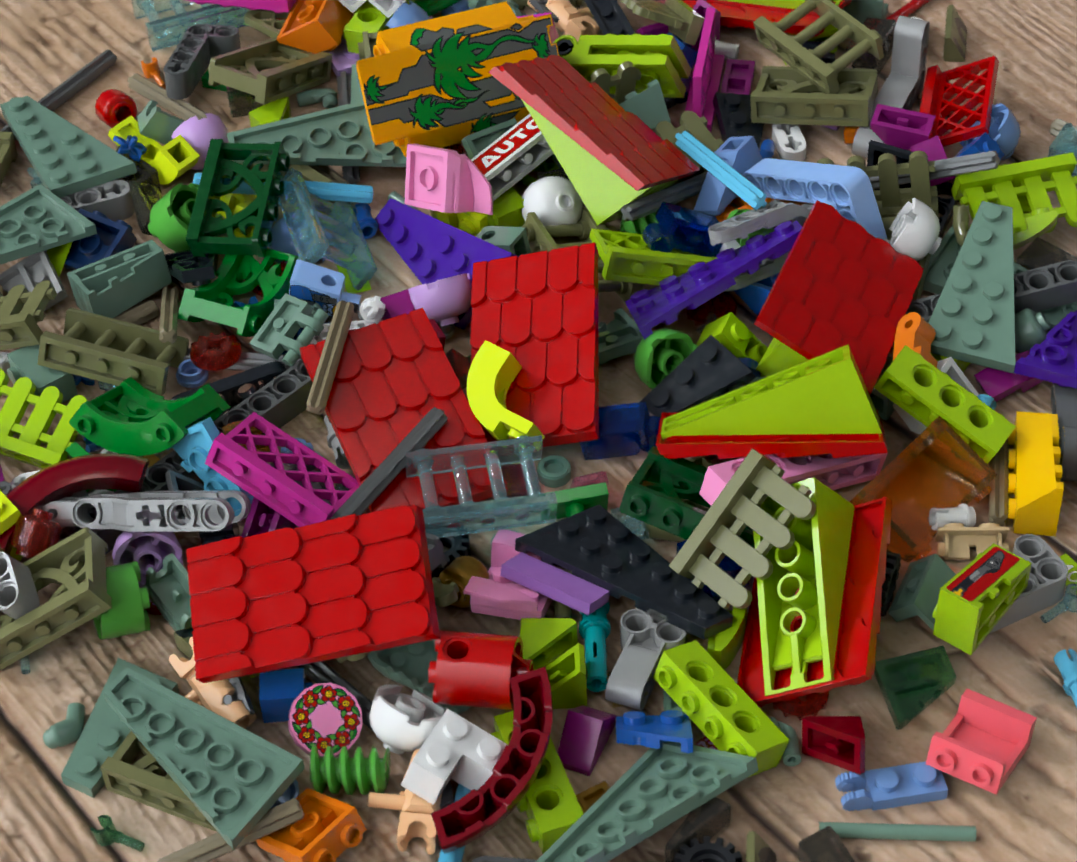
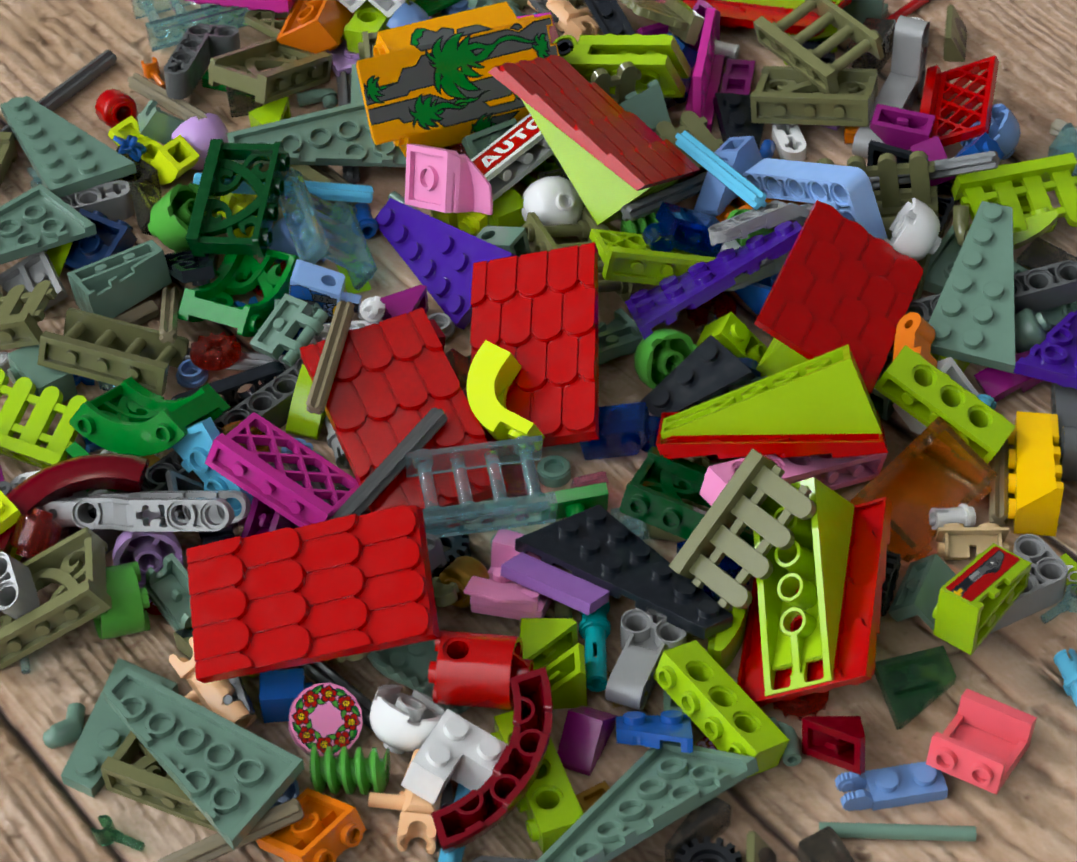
(299, 420): none -> lime slope
(443, 298): lavender cylinder -> none

